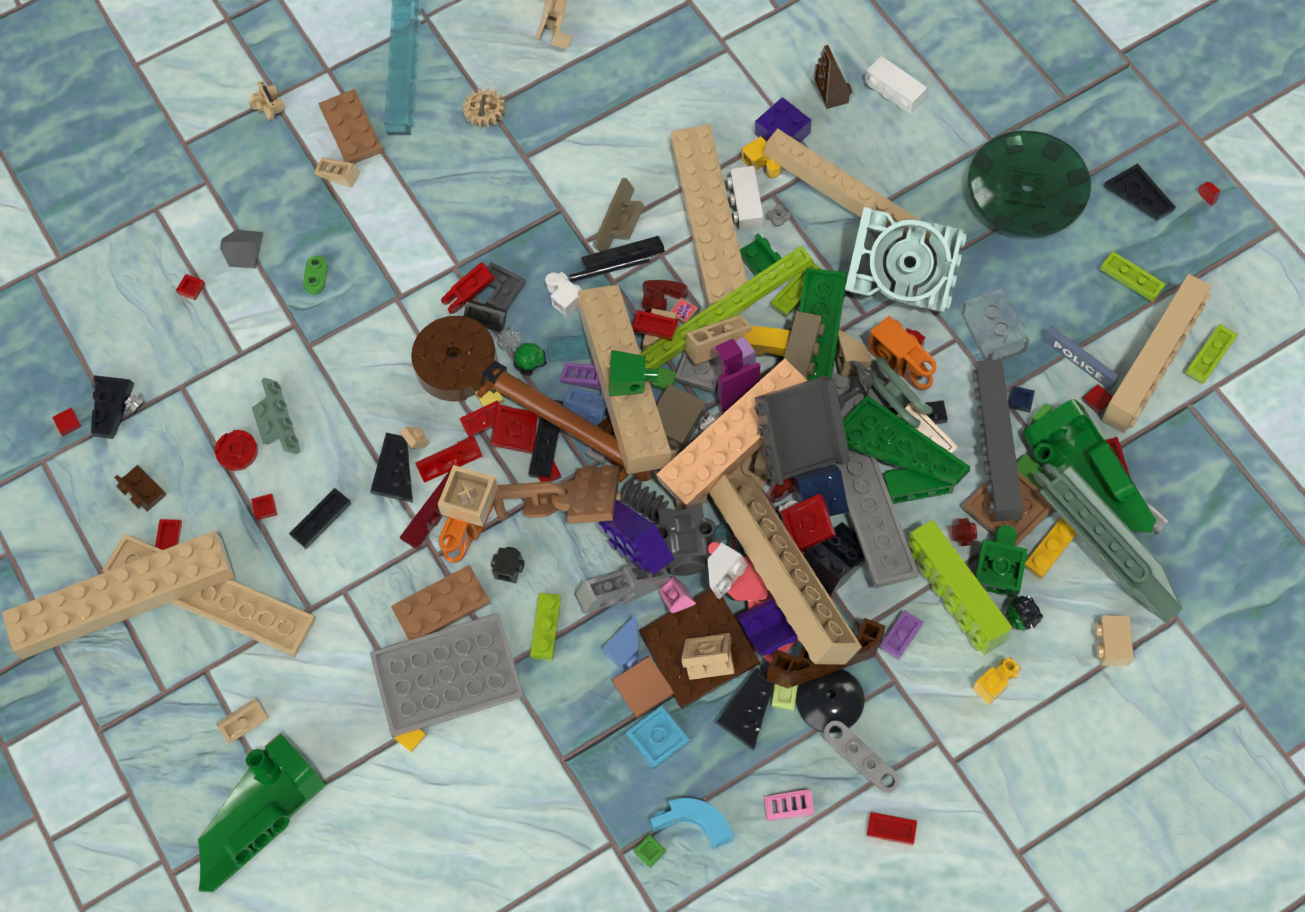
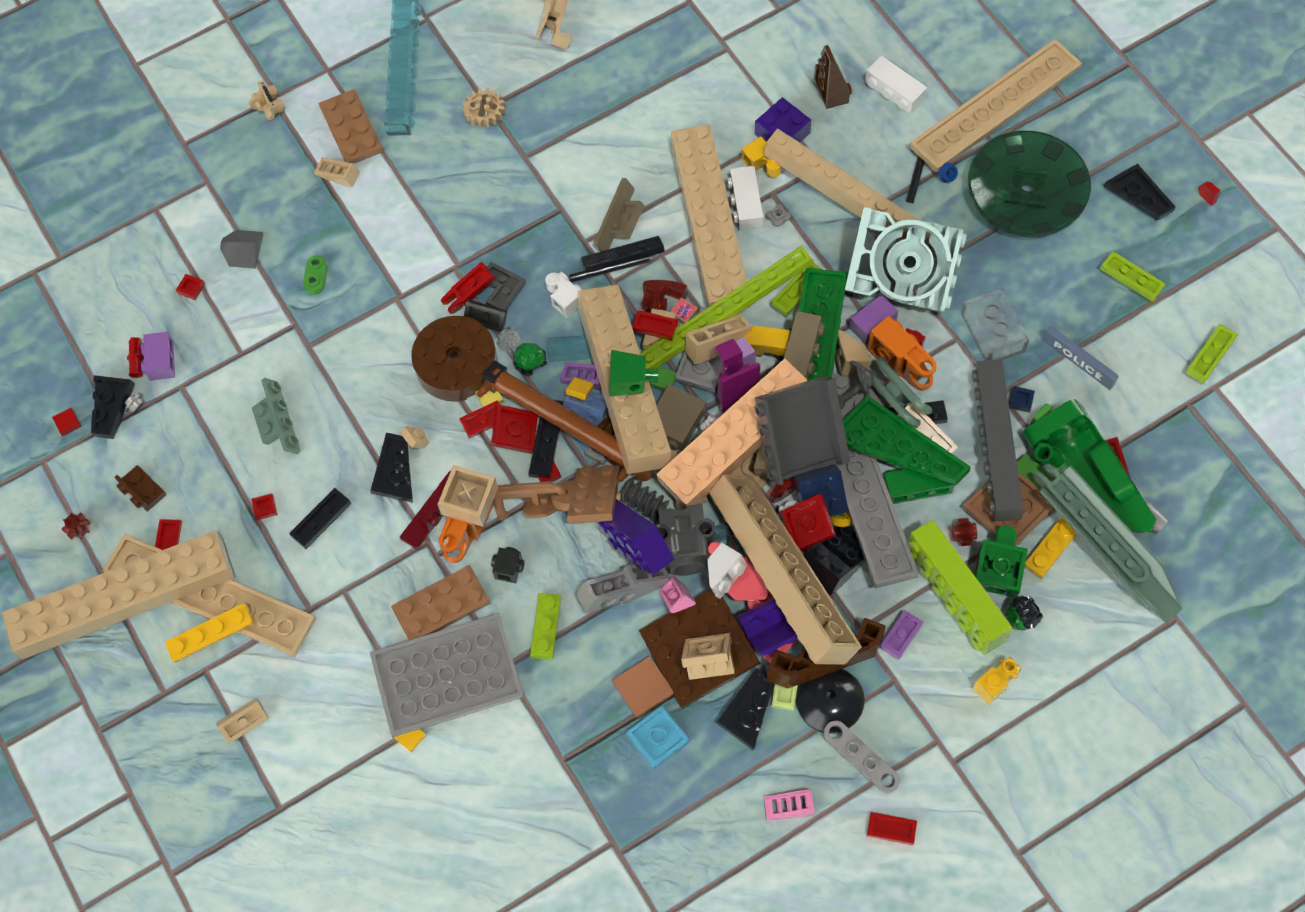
(76, 525): none -> clear red gear
(135, 357): none -> red axle
(158, 356): none -> medium lavender brick
(209, 632): none -> yellow plate
(236, 450): red tile -> none
(256, 810): green panel -> none
(443, 461): red hinge -> none
(579, 388): none -> yellow tile
(624, 646): medium blue slope -> none
(649, 851): bright green tile -> none
(698, 813): medium azure arch -> none
(758, 255): green bracket -> none
(841, 520): none -> yellow tile
(871, 316): none -> medium lavender brick
(915, 180): none -> black bar
(951, 174): none -> blue plate
(995, 105): none -> tan plate
(1097, 399): red tile -> none
(1114, 640): tan brick -> none
(1157, 354): tan brick -> none

